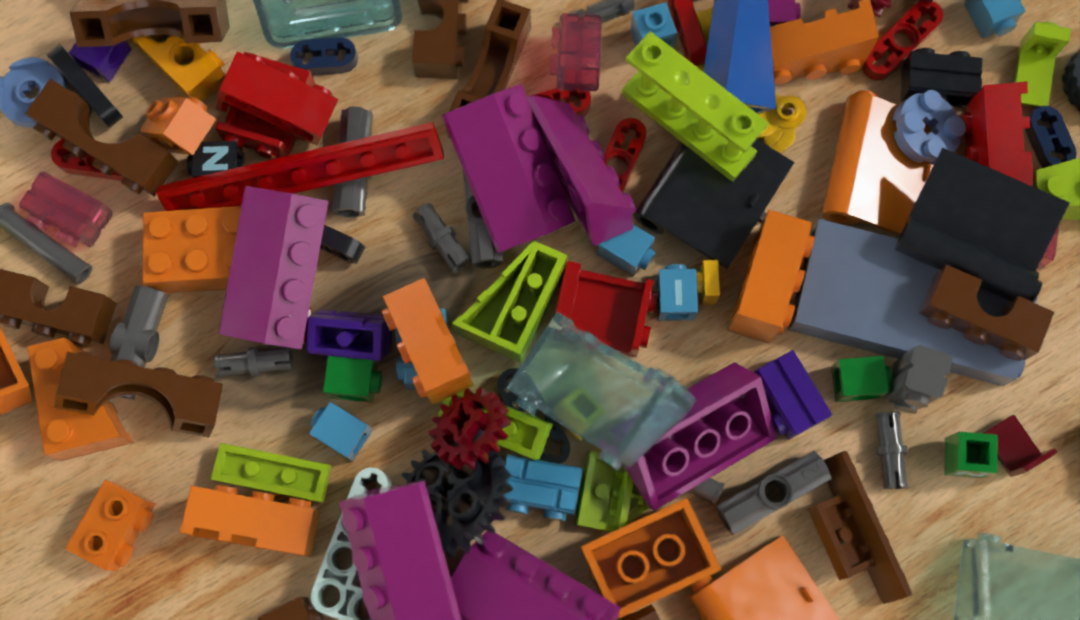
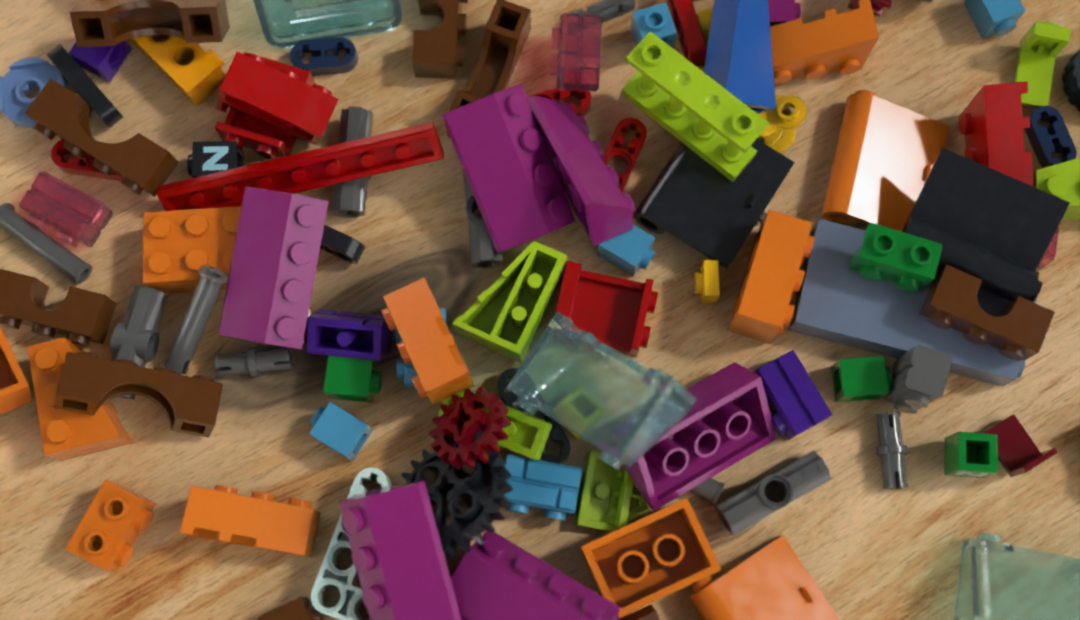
(177, 123): orange brick -> none
(195, 318): none -> dark grey pin
(271, 472): lime plate -> none
(442, 238): dark grey pin -> none
(677, 293): dark azure brick -> none
(854, 532): reddish brown bracket -> none
(896, 258): none -> green bracket
(906, 26): red beam -> none
(939, 115): medium blue plate -> none
(952, 75): black brick -> none

